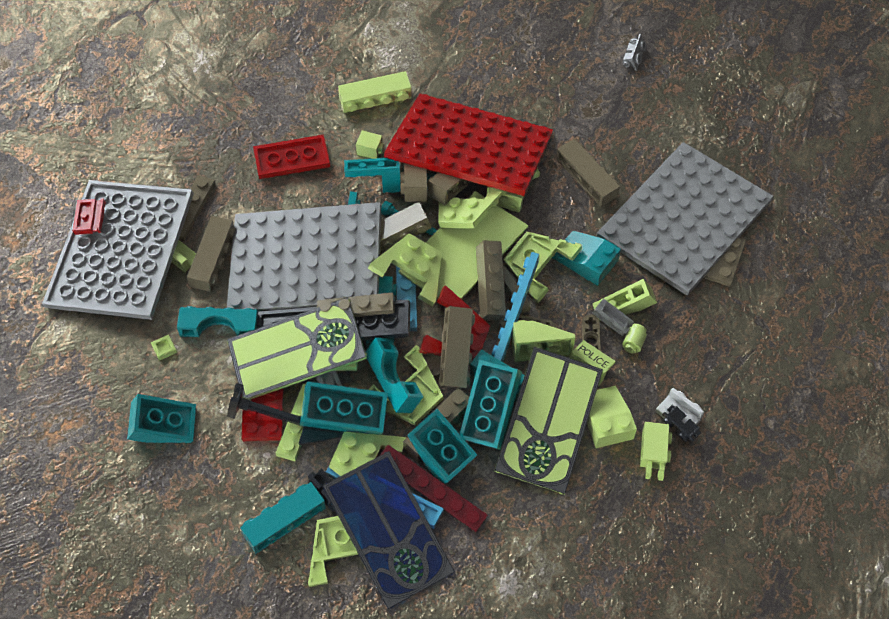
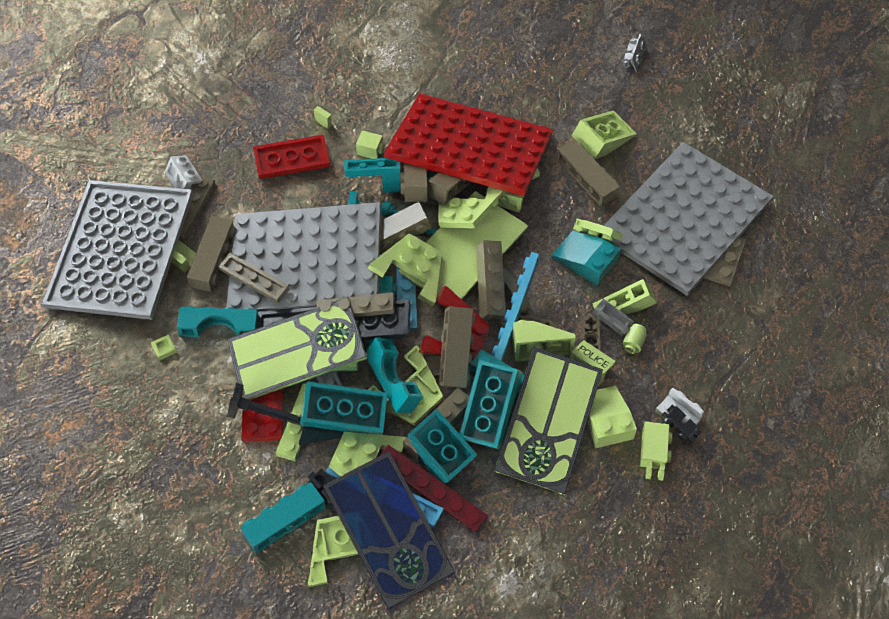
(88, 216): plate -> none
(161, 420): teal slope -> none
(182, 172): none -> white bracket
(254, 277): none -> dark tan plate
(323, 117): none -> yellowish green tile
(374, 92): yellowish green brick -> none
(546, 249): yellowish green wing -> none
(595, 229): none -> yellowish green hinge
(603, 133): none -> yellowish green slope

